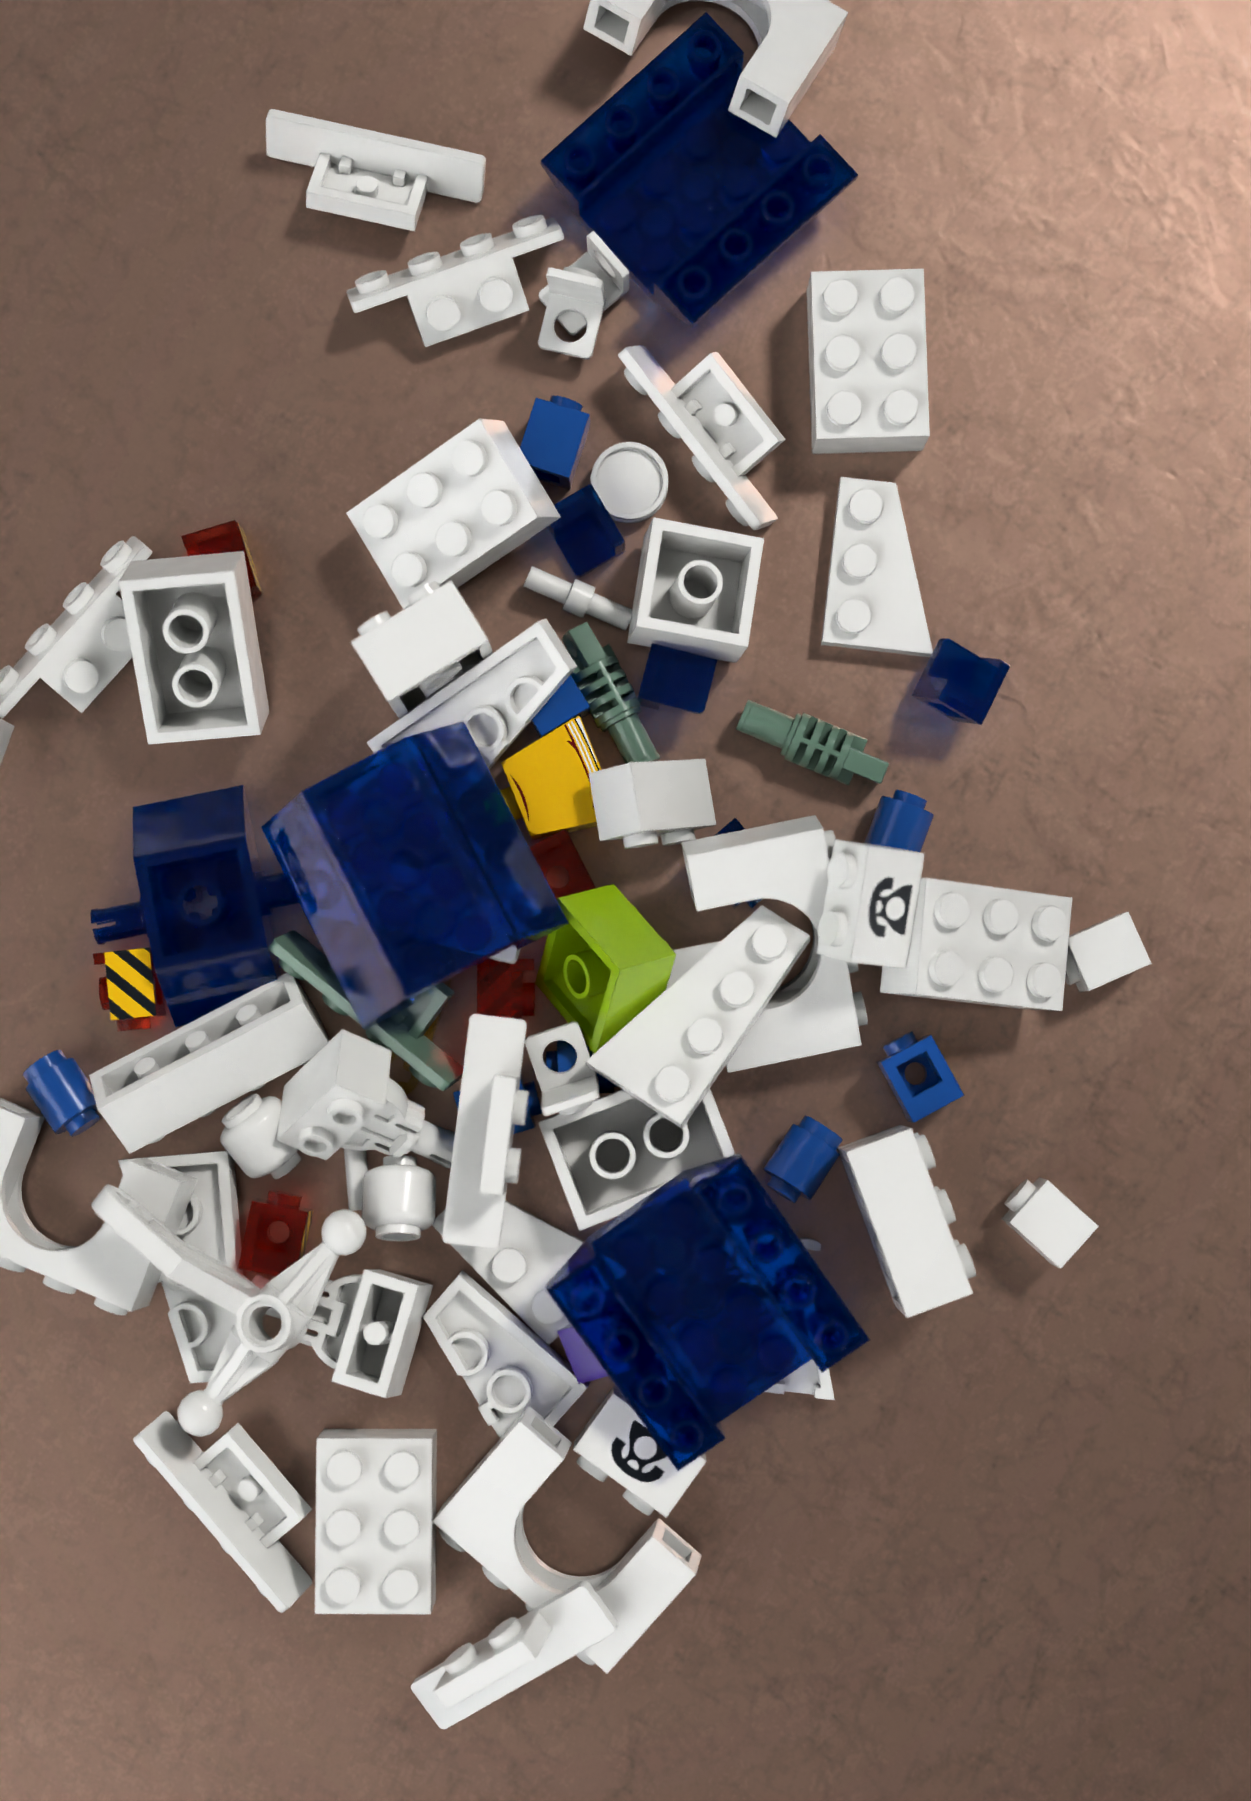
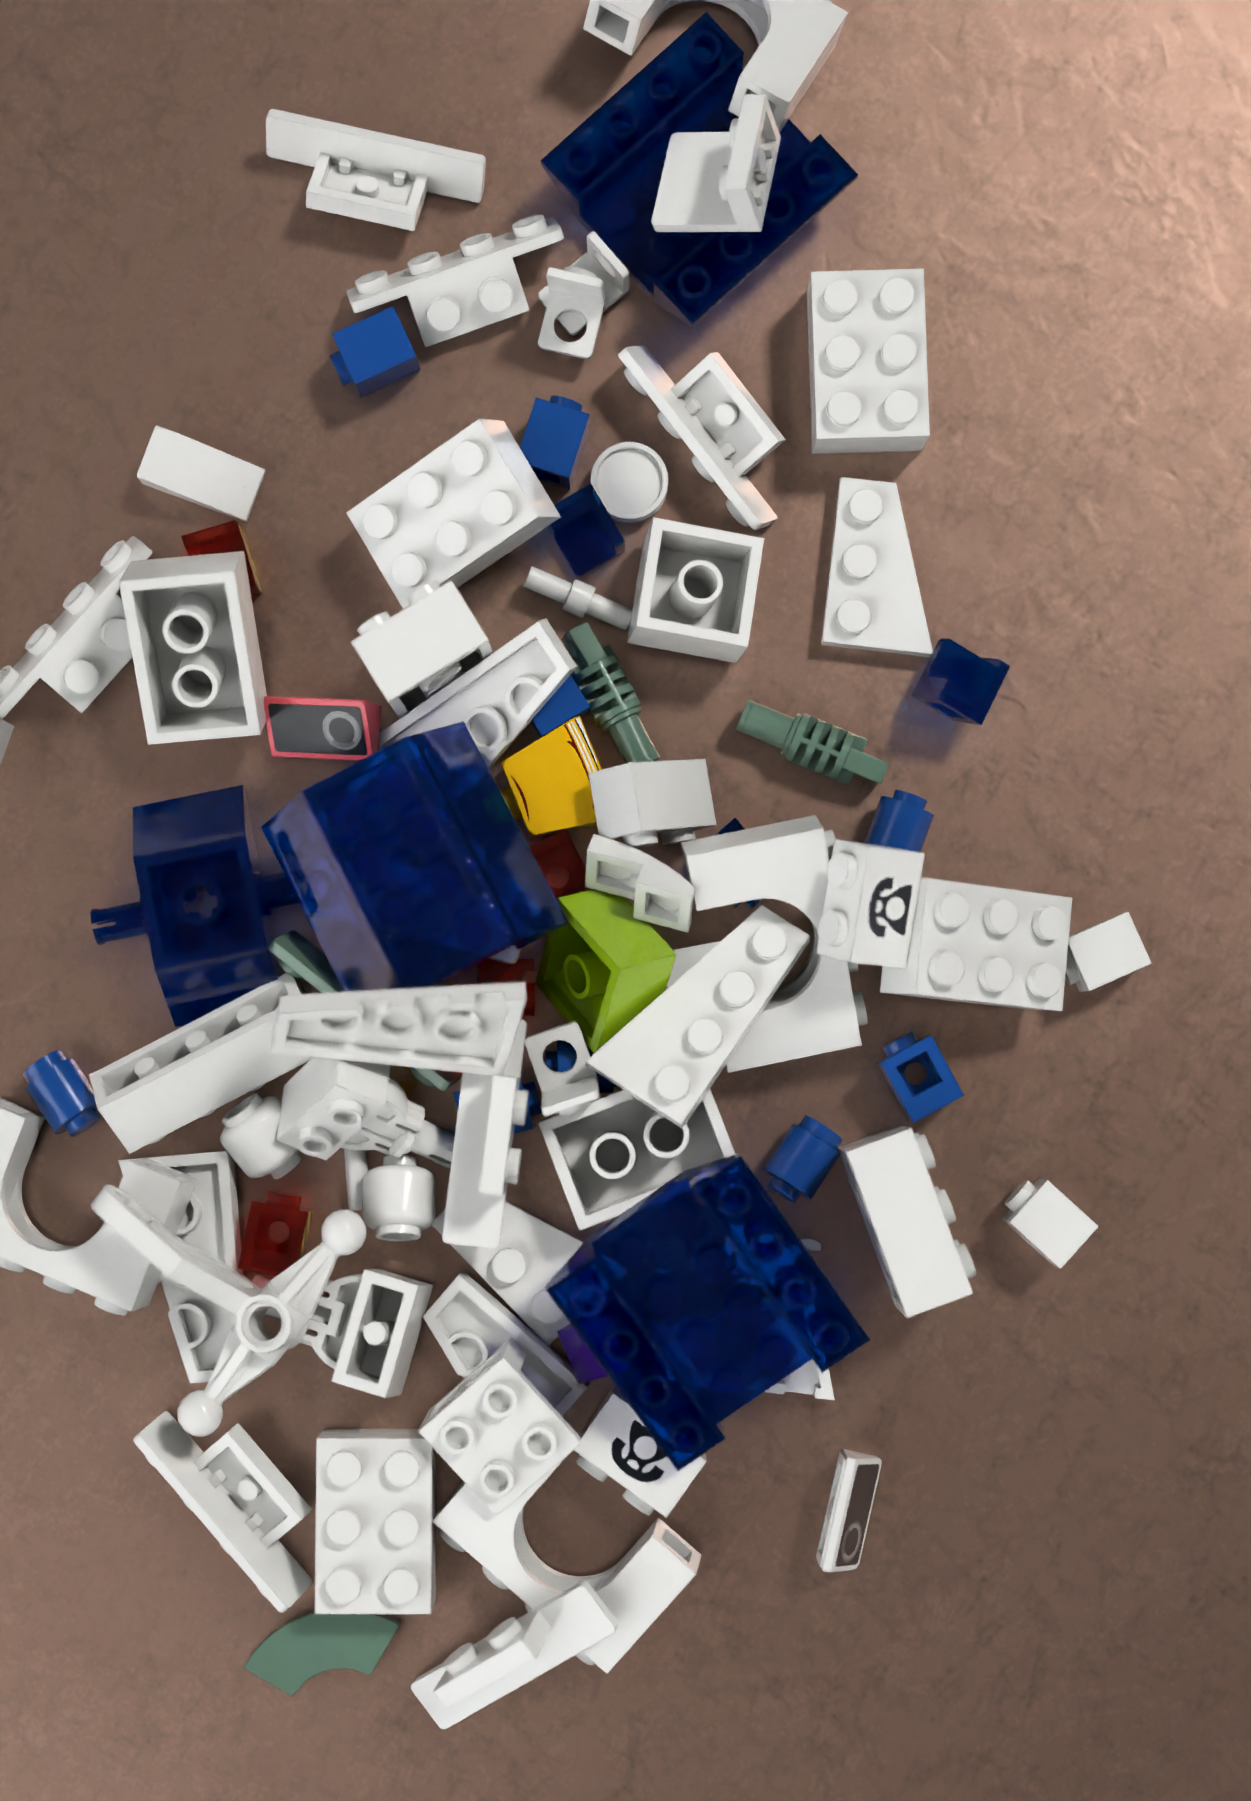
(130, 988): brick -> none
(200, 474): none -> white slope
(321, 1643): none -> sand green tile
(322, 727): none -> slope
(374, 353): none -> blue brick
(408, 1027): none -> white wing
(498, 1430): none -> white bracket
(657, 890): none -> white slope
(676, 679): clear blue panel -> none
(720, 176): none -> white bracket
(848, 1511): none -> slope

